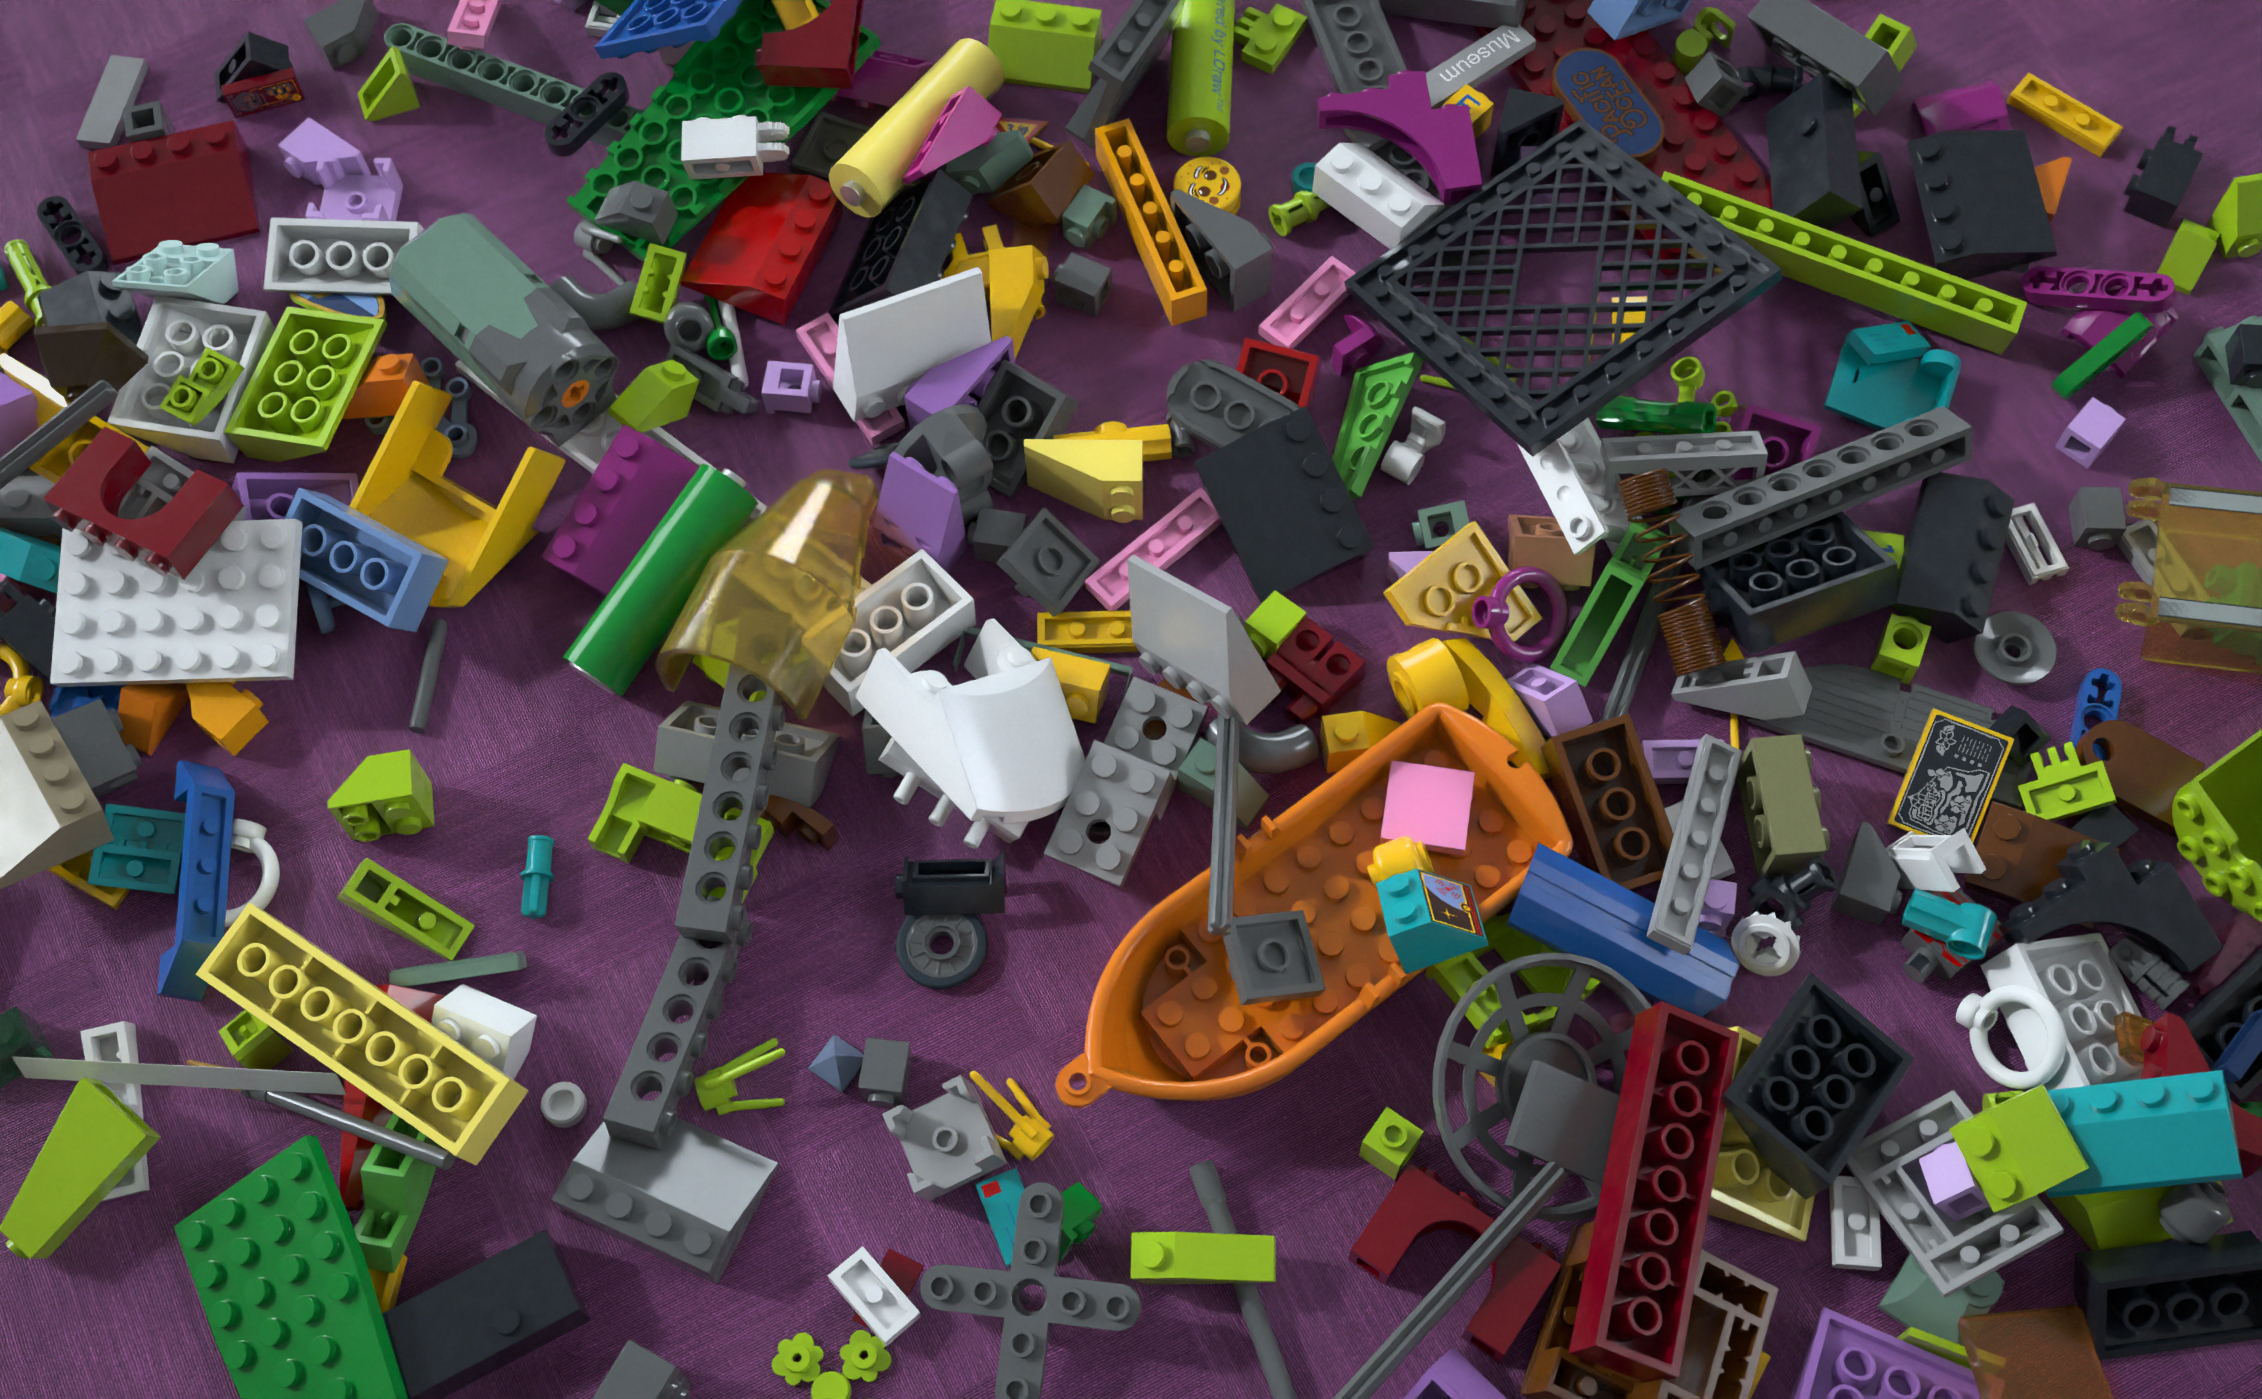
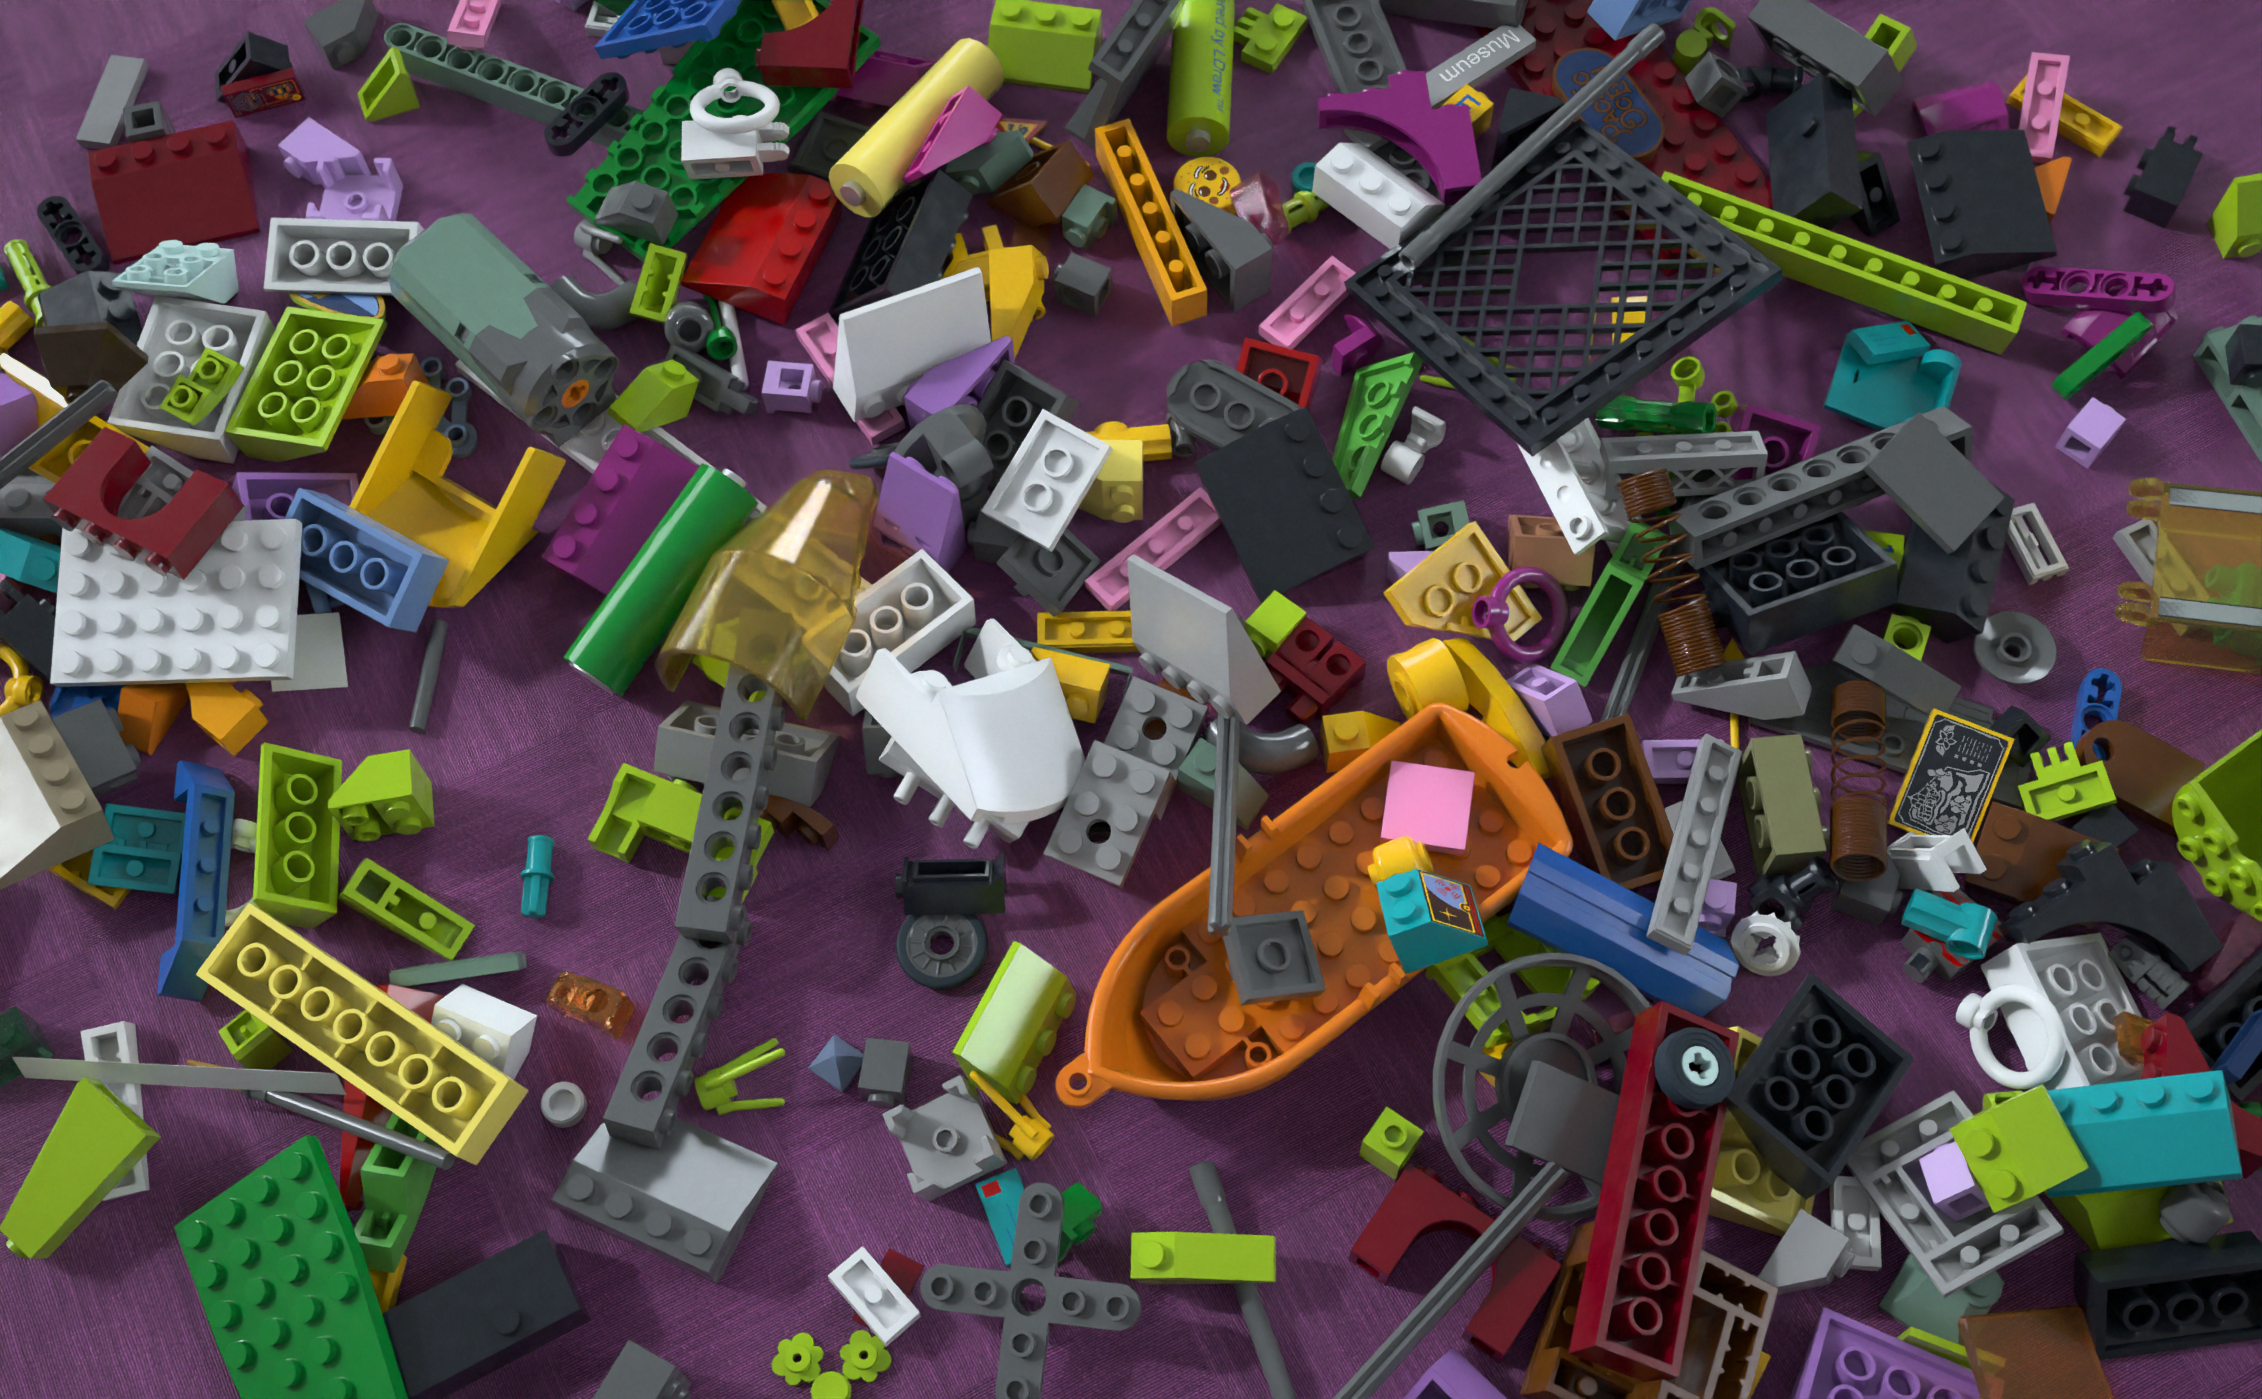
(297, 836): none -> lime slope
(318, 654): none -> white sticker
(591, 1003): none -> clear orange leg
(722, 80): none -> white piece
(1015, 1023): none -> lime slope
(1047, 480): none -> white plate
(1260, 204): none -> clear pink piece
(1429, 240): none -> dark grey piece
(1687, 1087): none -> black bush
(1808, 1256): none -> light grey slope
(1858, 822): none -> reddish brown piece
(1894, 671): none -> dark grey slope
(1933, 483): none -> dark grey tile
(2043, 103): none -> bright pink plate
(2097, 517): dark grey brick -> none
(2188, 255): lime slope -> none

